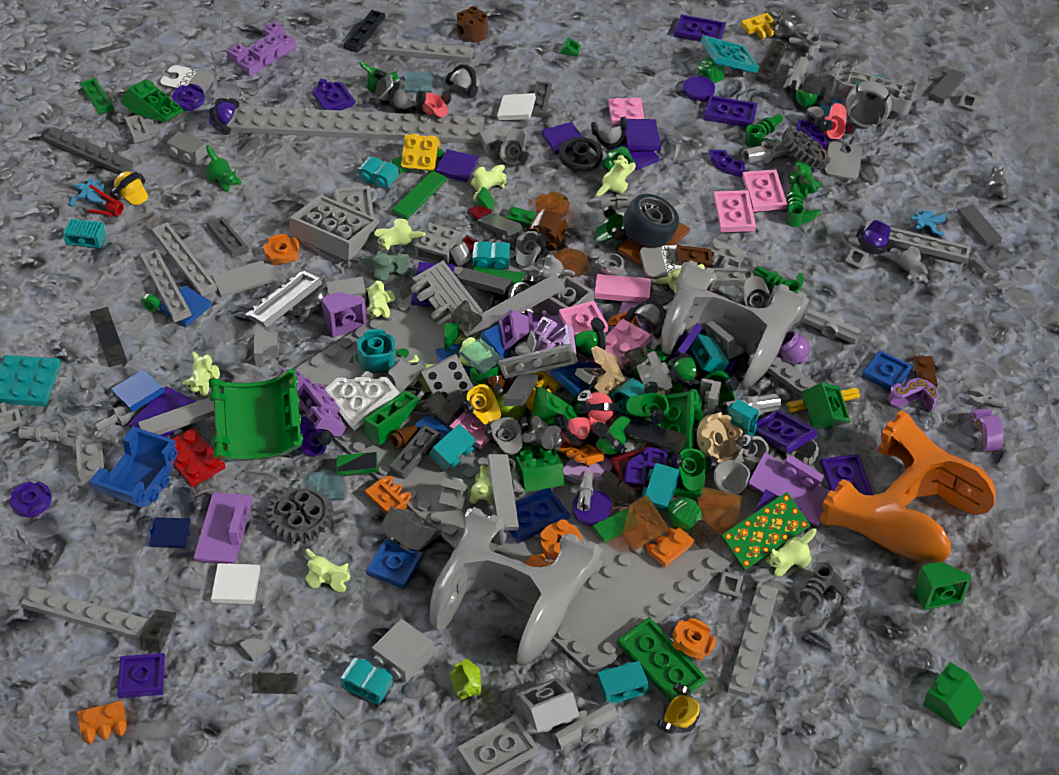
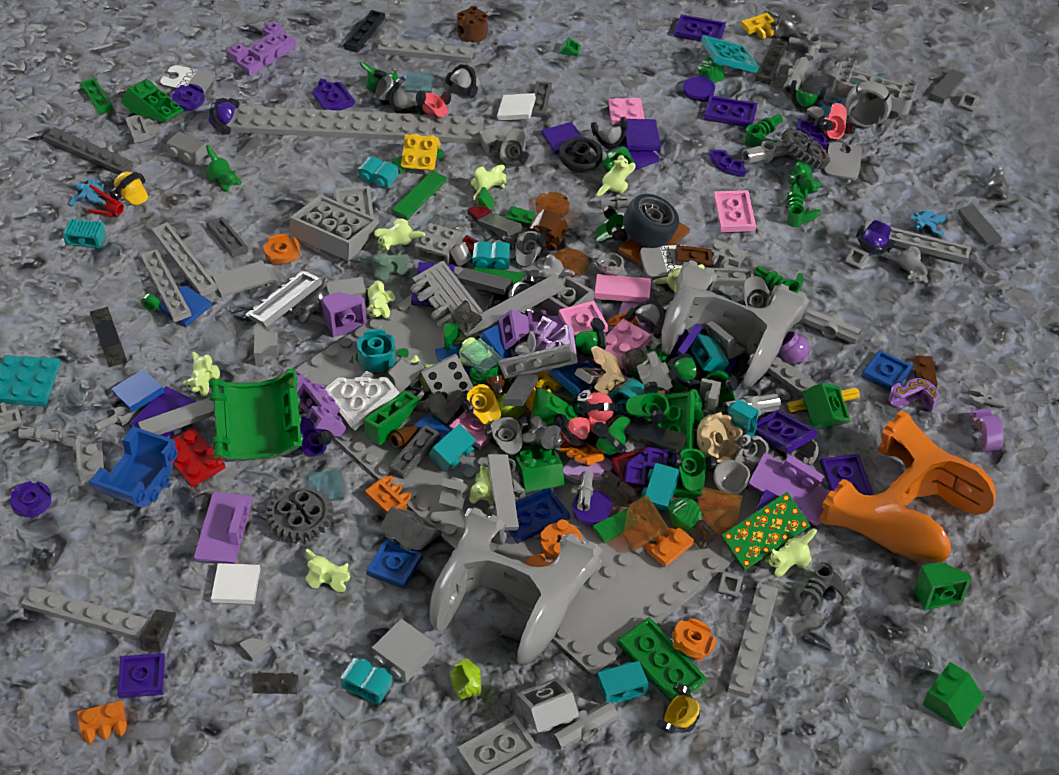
(169, 532): clear blue piece -> none
(357, 463): tile -> none
(457, 165): dark purple tile -> none
(764, 190): bright pink plate -> none

